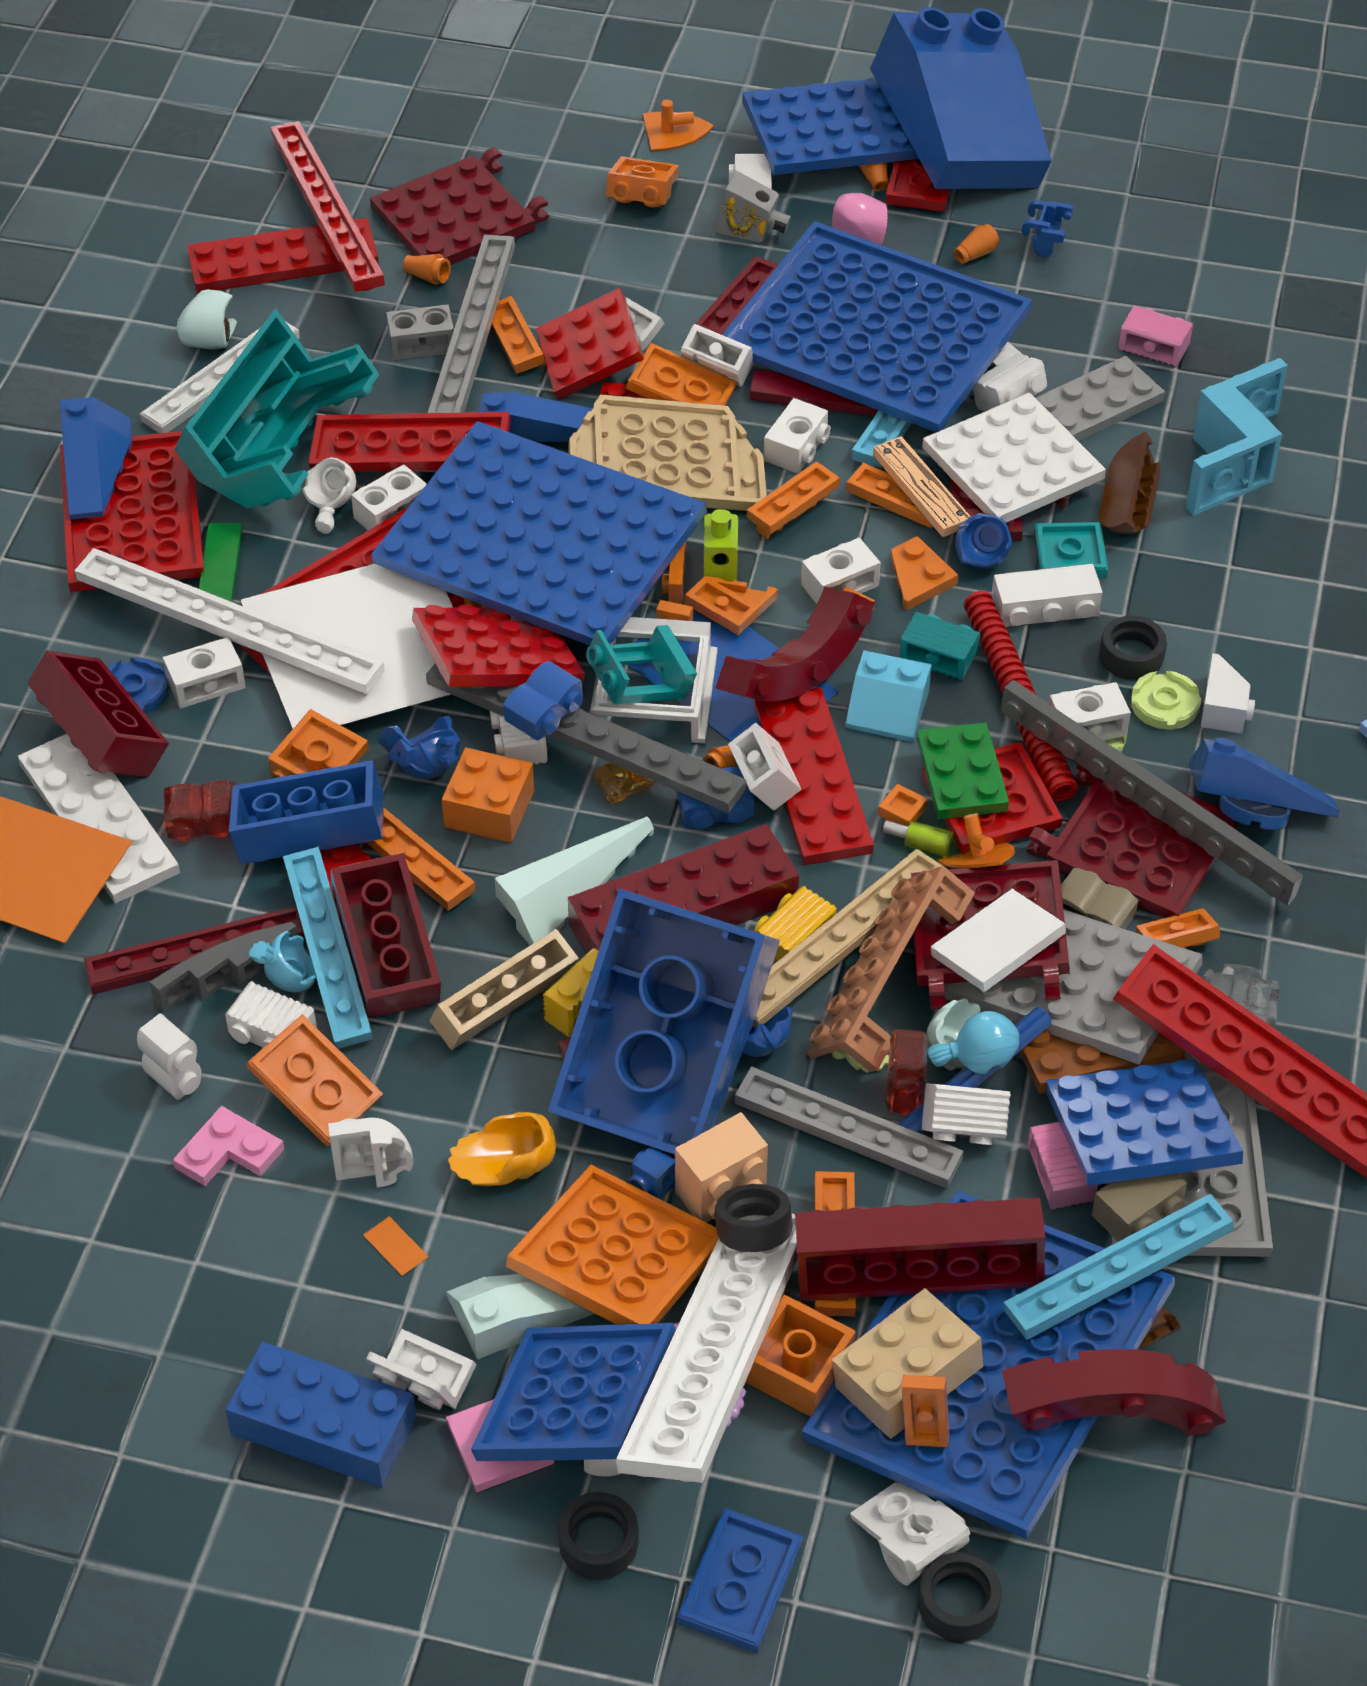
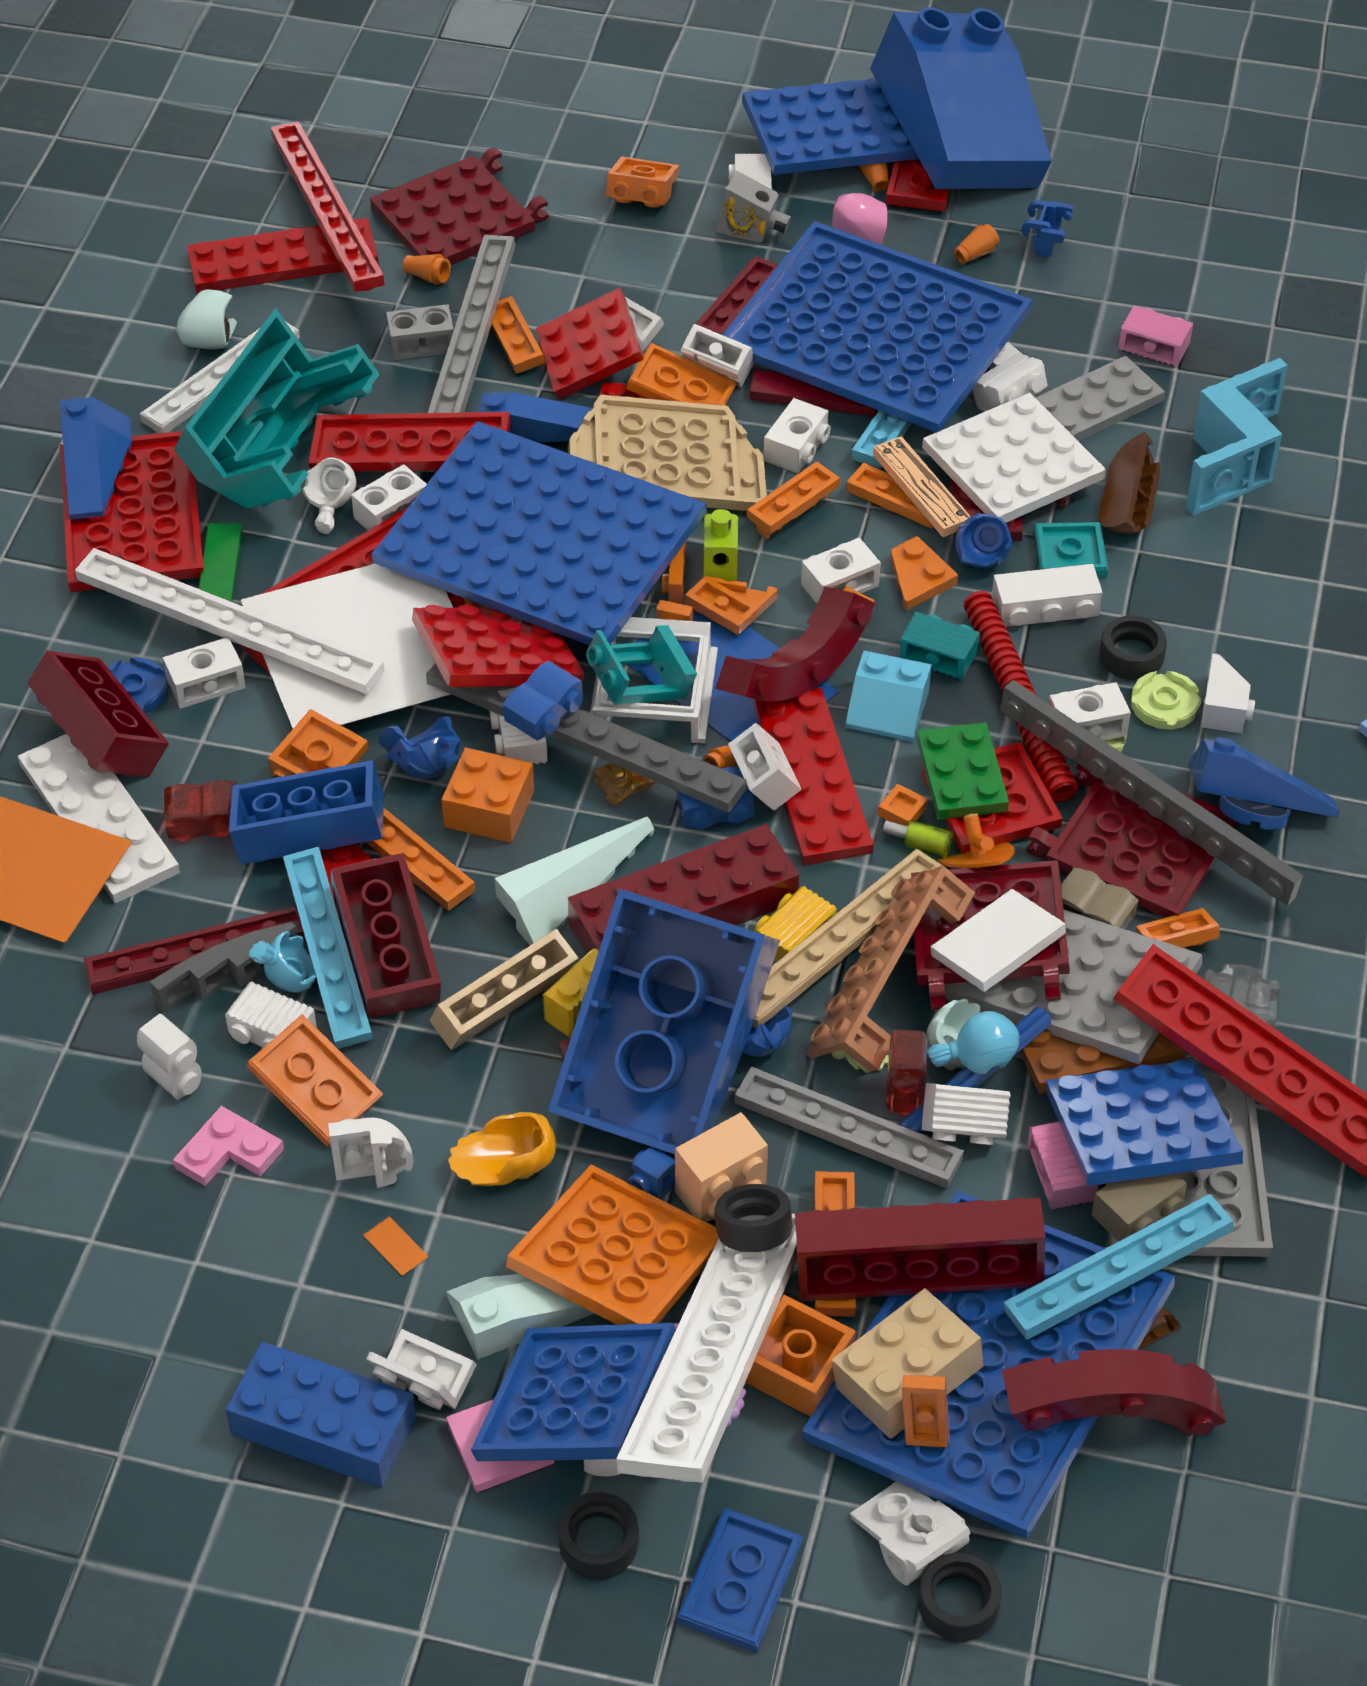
(672, 129): orange shield -> none

